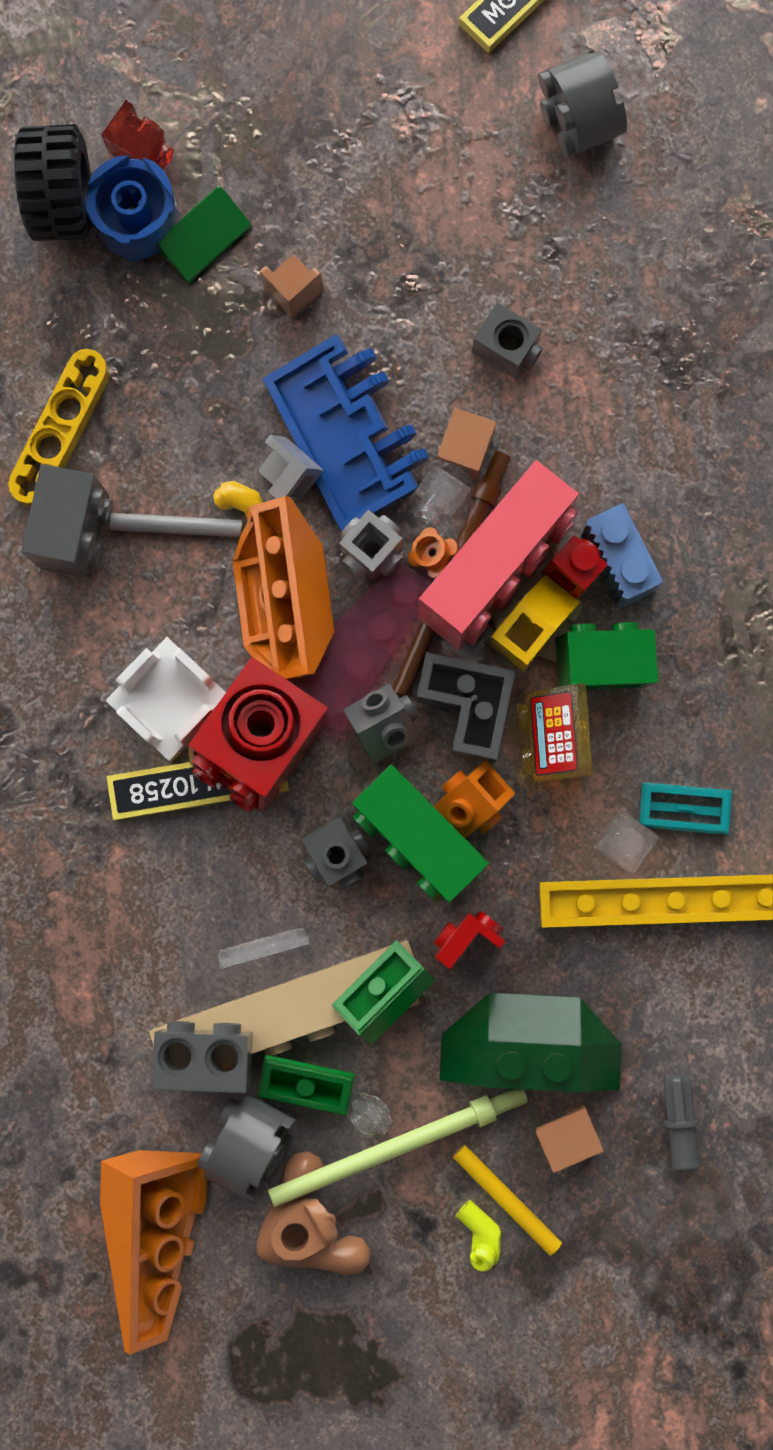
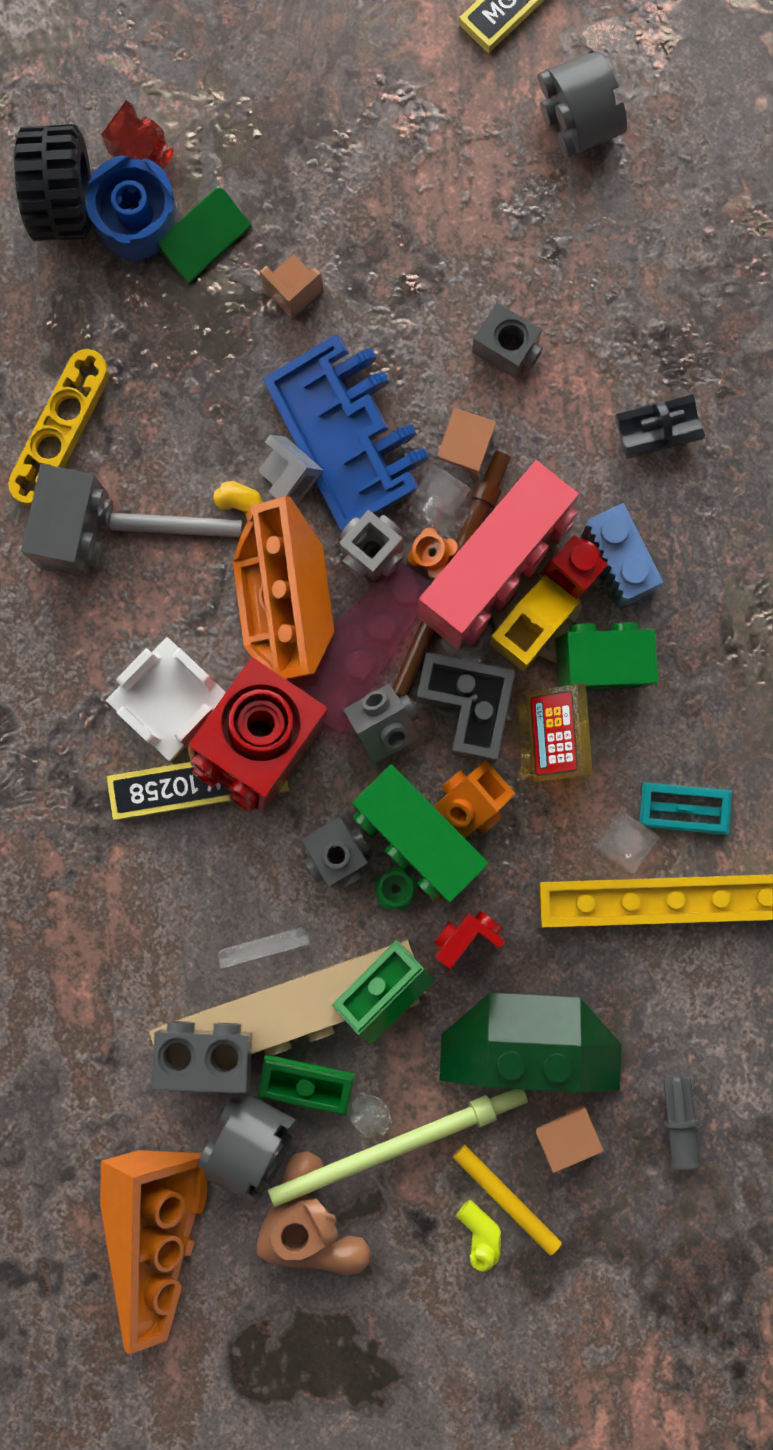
(383, 887): none -> green plate
(659, 426): none -> black hips

